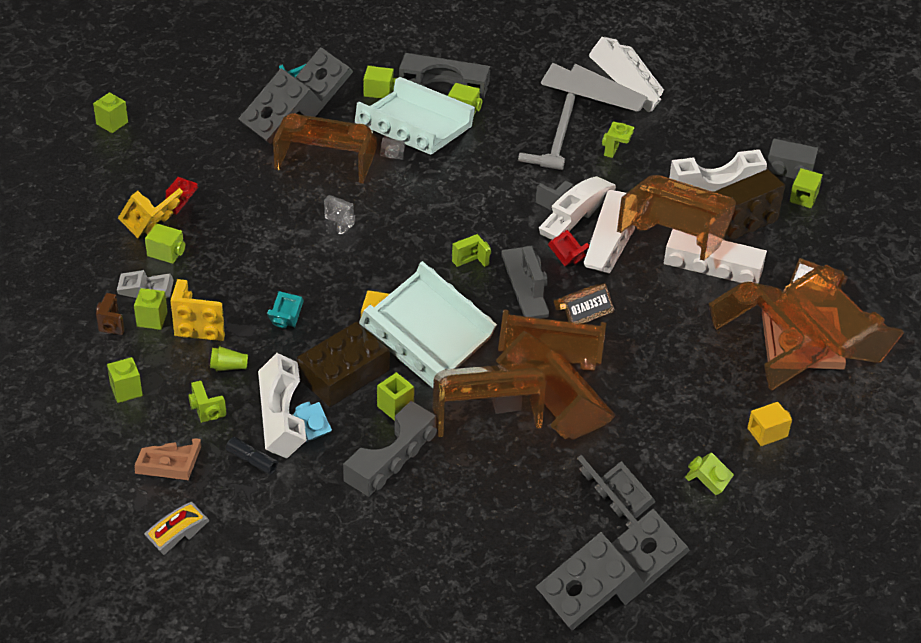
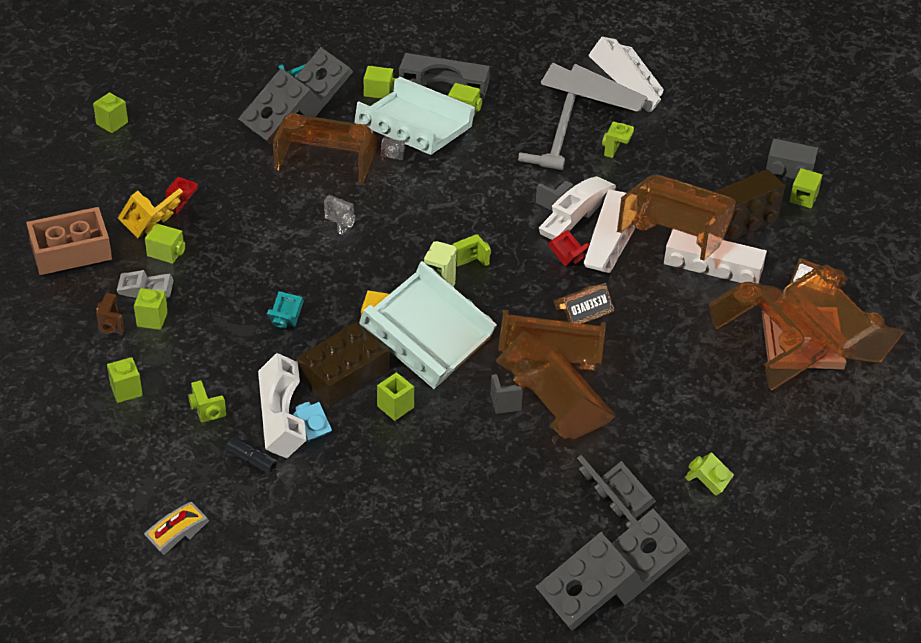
(69, 240): none -> nougat brick
(168, 460): nougat wing -> none
(195, 317): yellow bracket -> none
(227, 359): lime cone -> none
(370, 469): dark grey arch -> none
(443, 260): none -> yellowish green brick
(489, 383): clear orange windscreen -> none
(527, 280): dark grey bracket -> none
(739, 168): white arch -> none
(769, 423): yellow brick -> none

